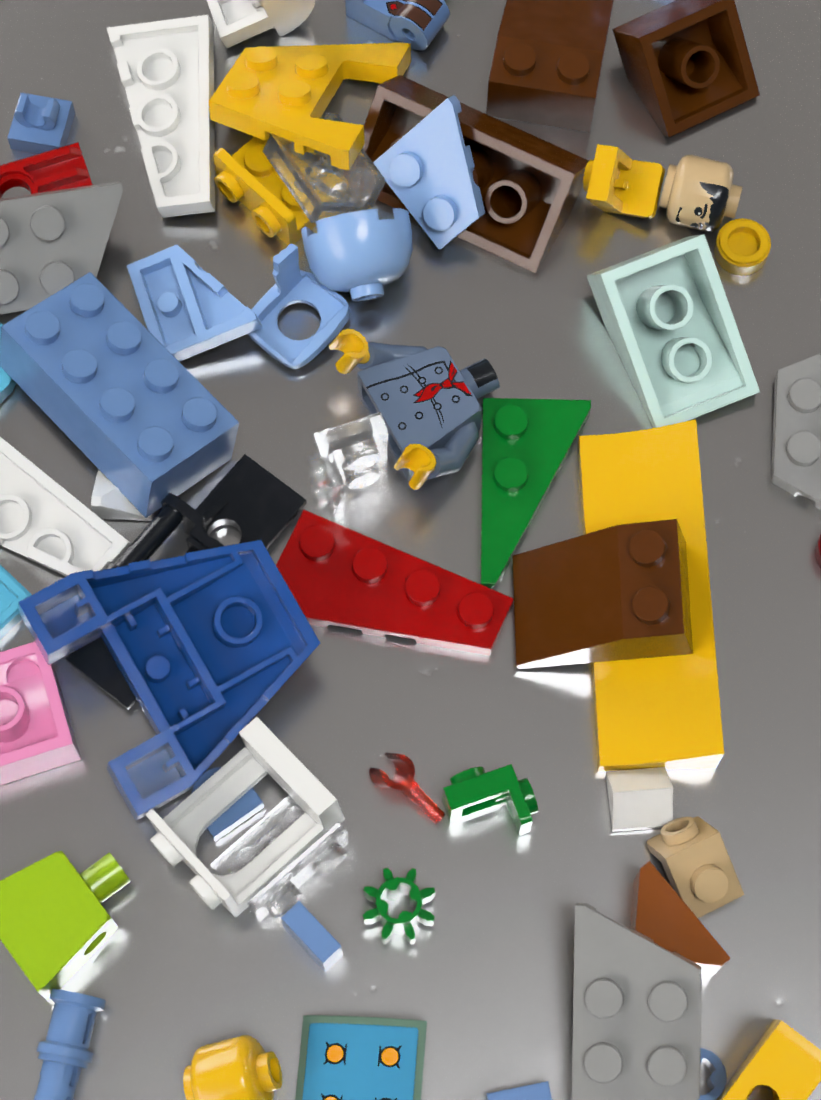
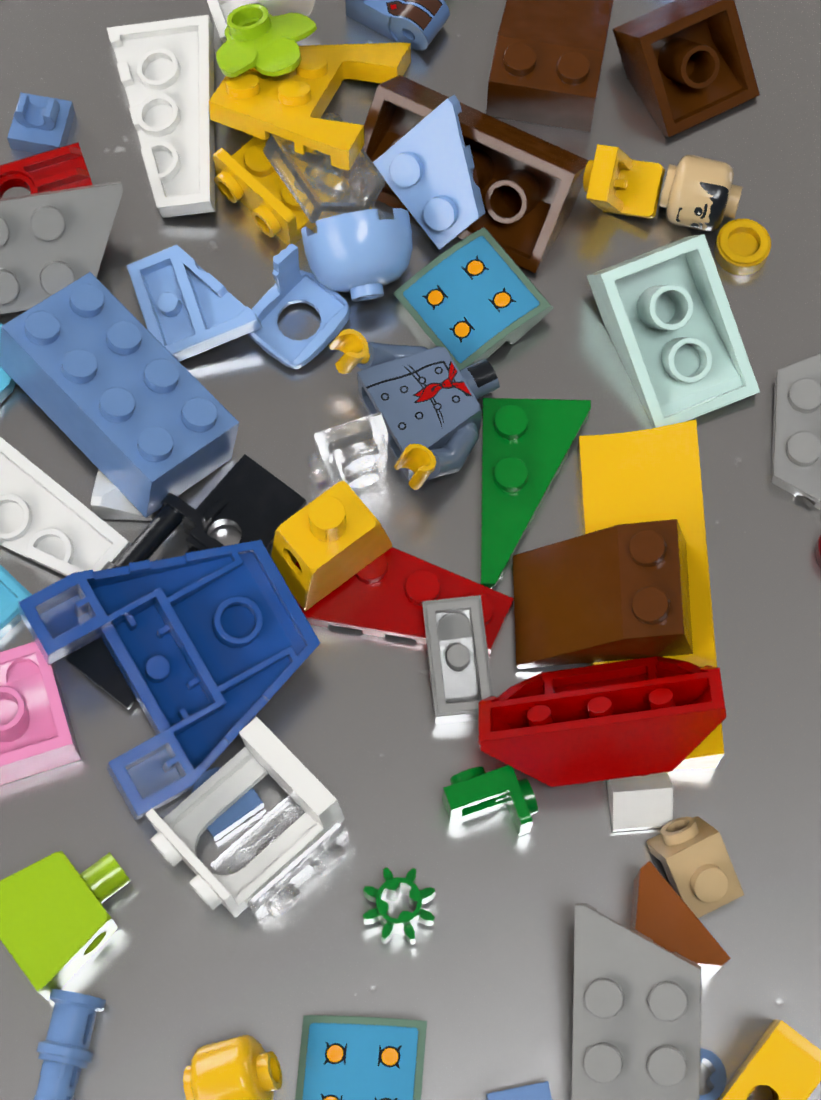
(262, 41): none -> lime plate
(312, 936): medium blue tile -> none
(329, 541): none -> yellow torso
(404, 781): clear red hand -> none
(457, 657): none -> light grey slope
(473, 299): none -> dark azure slope
(603, 720): none -> red wedge

